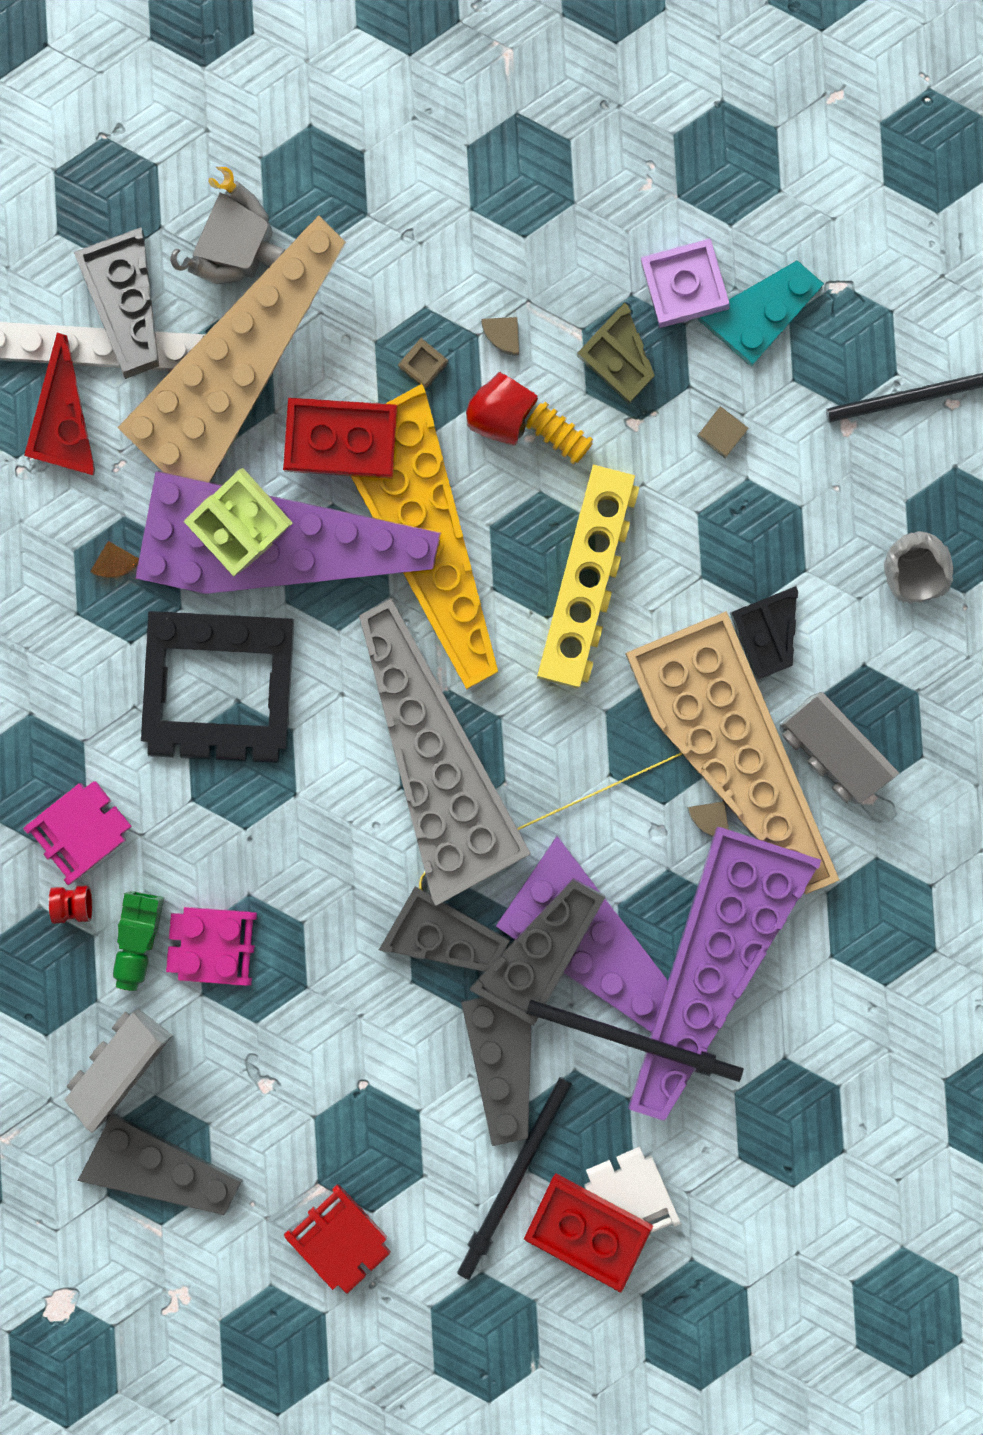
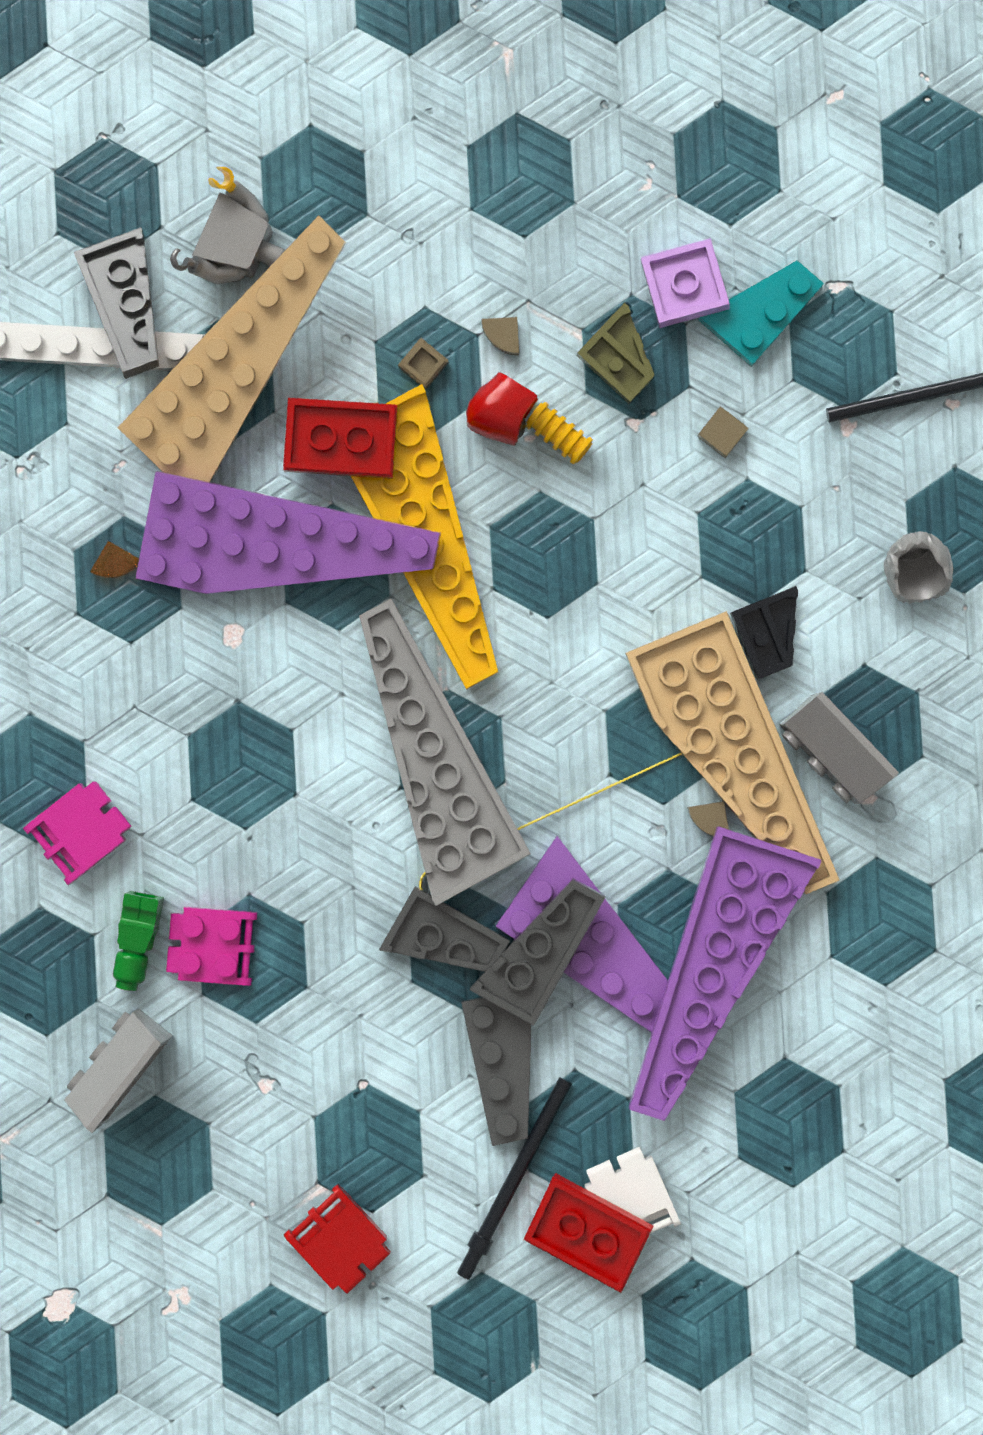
(59, 422): red wing -> none
(70, 904): red wheel -> none
(152, 1167): dark grey wing -> none
(216, 634): black hinge -> none
(238, 522): yellowish green brick -> none
(602, 485): light yellow brick -> none
(704, 1062): black bar -> none

